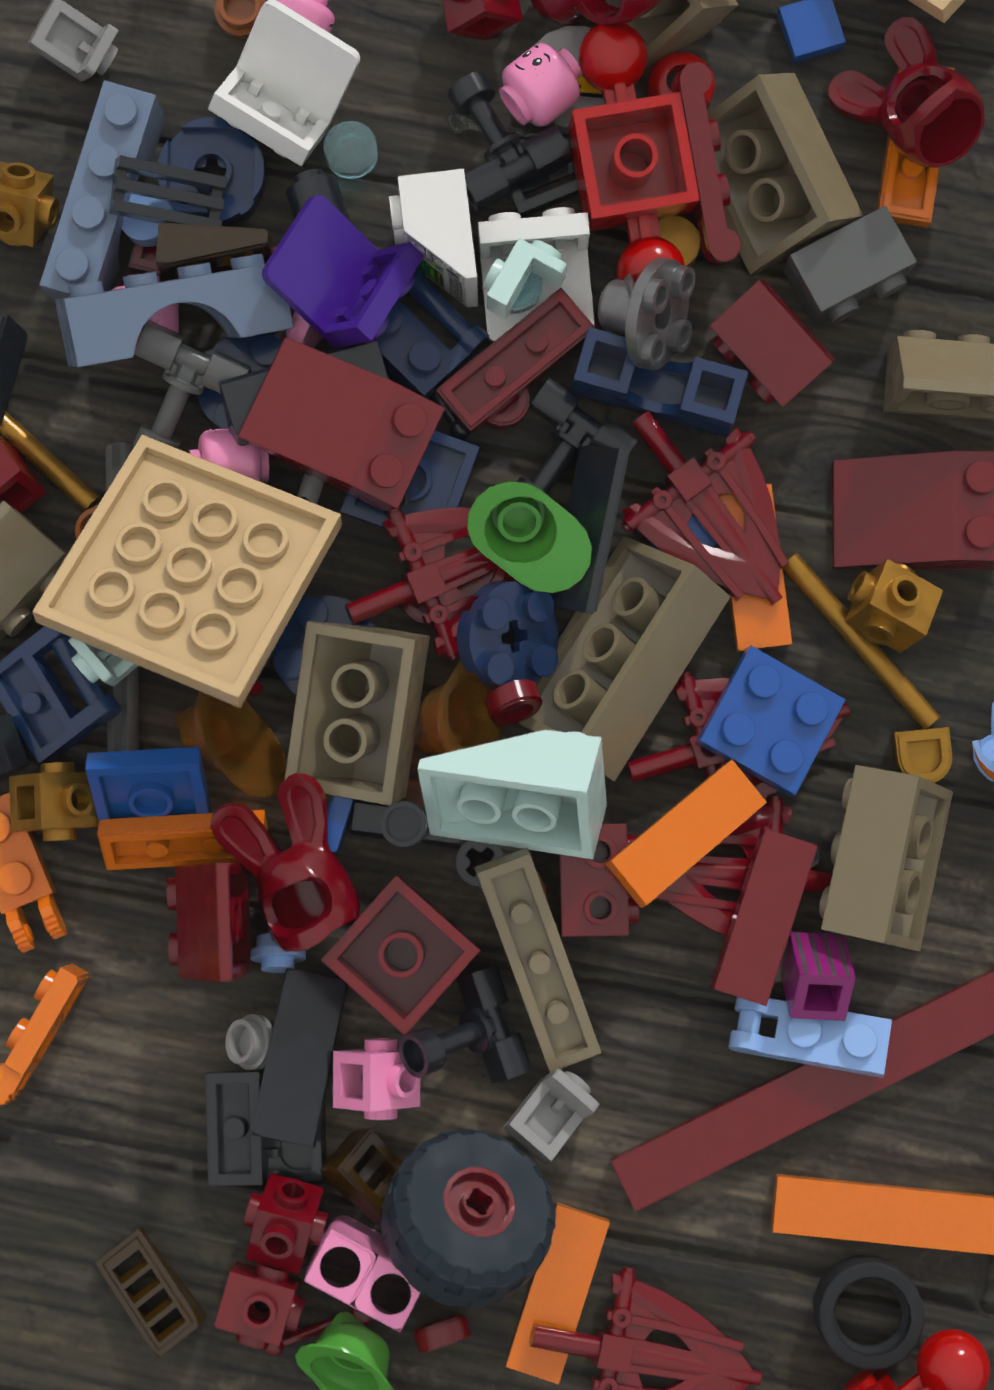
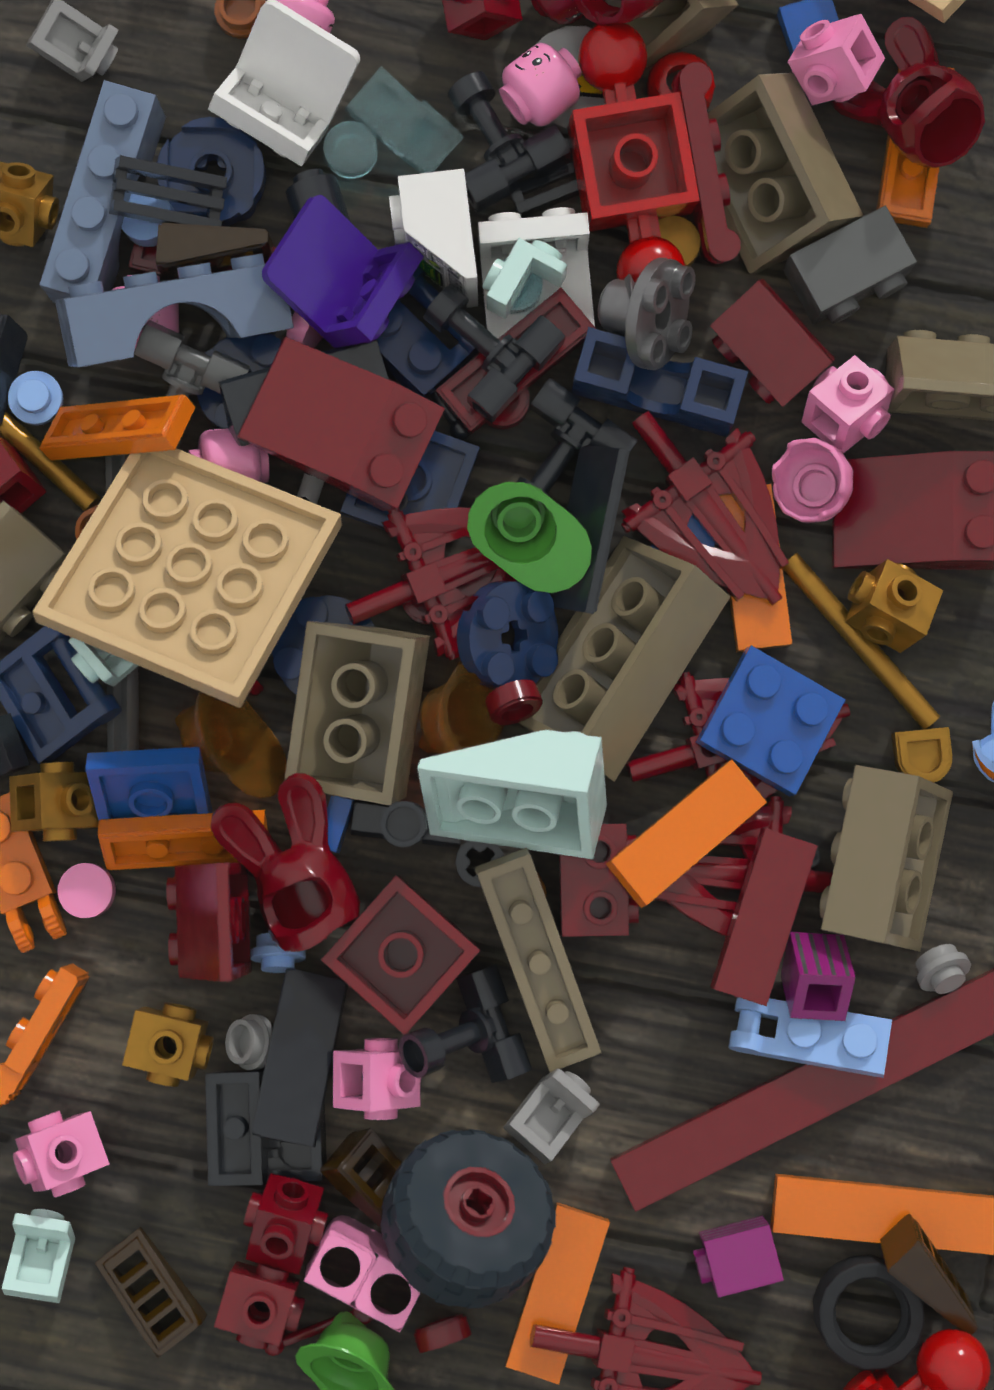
(35, 397): none -> light blue plate
(39, 1256): none -> light aqua bracket
(78, 1151): none -> bright pink brick
(86, 890): none -> bright pink tile
(117, 427): none -> orange tile
(148, 1046): none -> pearl gold brick
(403, 123): none -> clear light blue slope
(505, 360): none -> black bar
(738, 1257): none -> magenta brick
(812, 480): none -> bright pink hair
(836, 59): none -> bright pink brick
(848, 404): none -> bright pink brick
(920, 1268): none -> dark brown slope
(942, 969): none -> light grey plate

